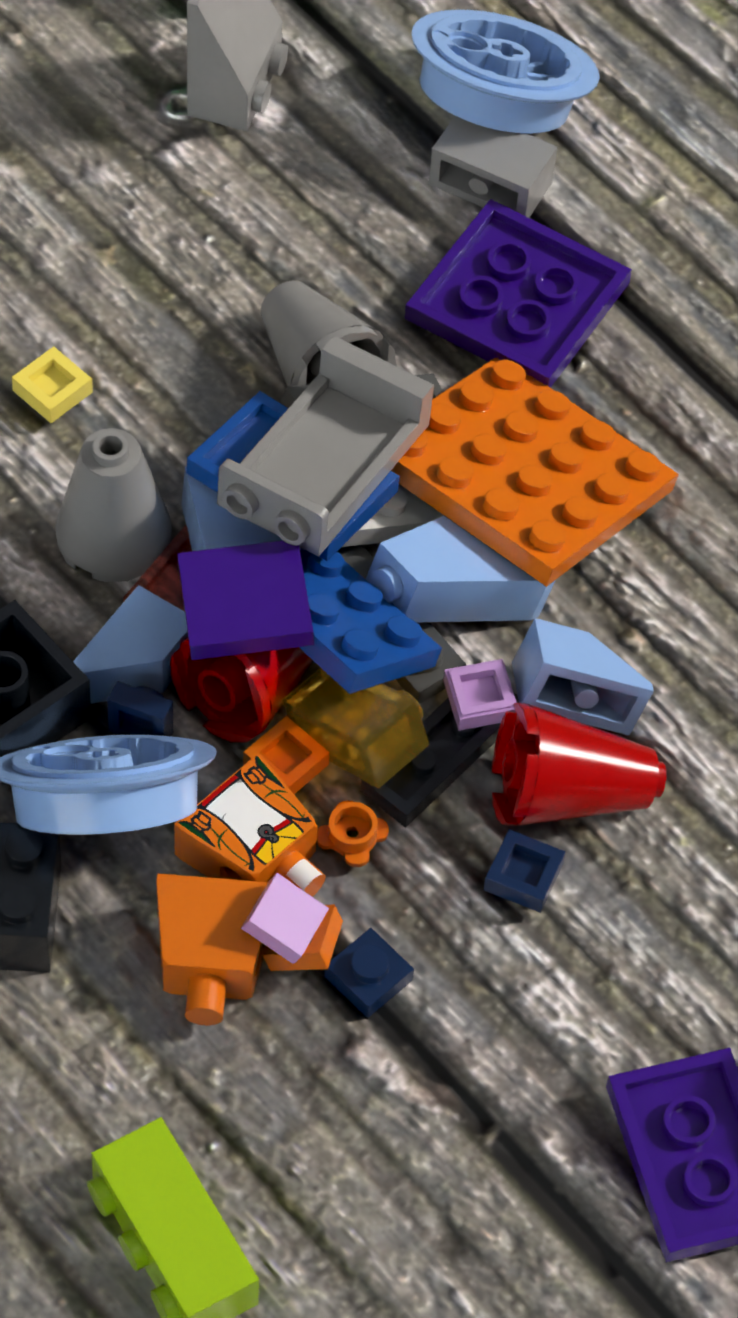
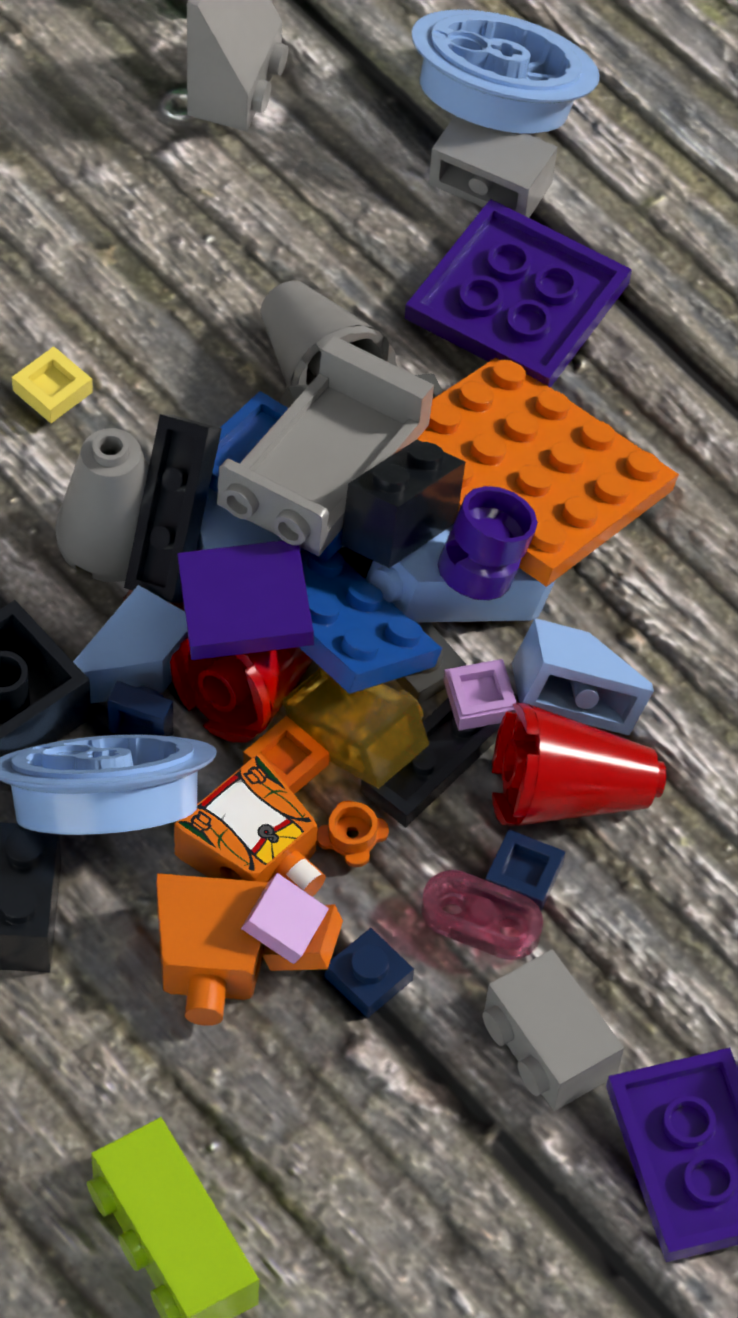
(172, 504): none -> black plate
(402, 503): none -> black brick
(484, 913): none -> clear pink plate
(487, 543): none -> dark purple wheel
(551, 1030): none -> light grey brick

